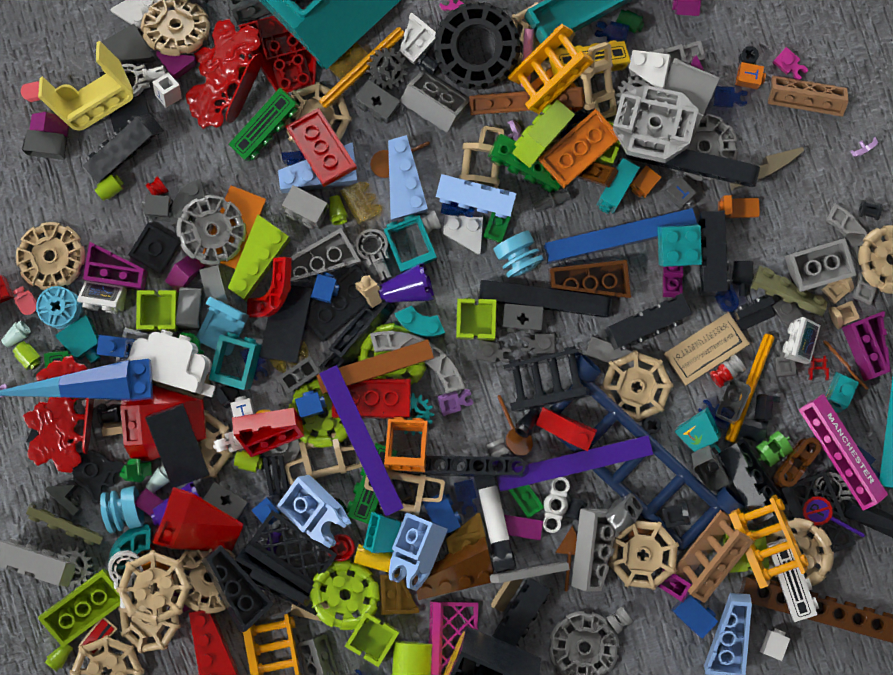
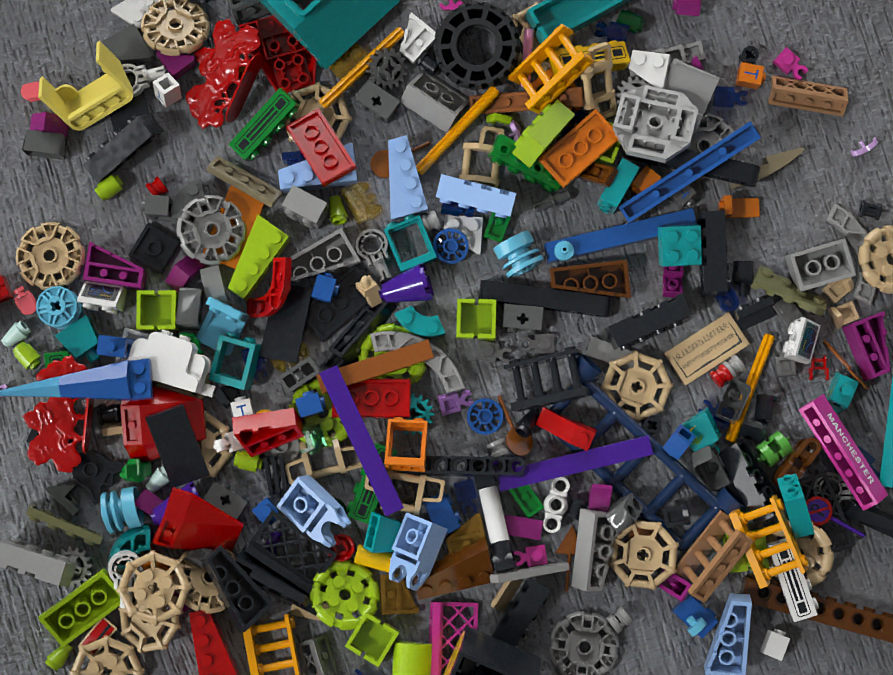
(196, 556): none -> dark grey tile
(244, 181): none -> dark tan plate
(314, 439): none -> clear green bracket
(451, 245): none -> blue wheel
(457, 130): none -> light orange axle
(485, 416): none -> blue wheel
(495, 117): none -> lime tile
(534, 555): none -> dark pink plate
(563, 255): none -> medium azure tile
(599, 497): none -> magenta slope
(679, 442): none -> blue brick
(690, 171): none -> blue tile
(695, 625): none -> medium azure tile
(795, 506): none -> teal window

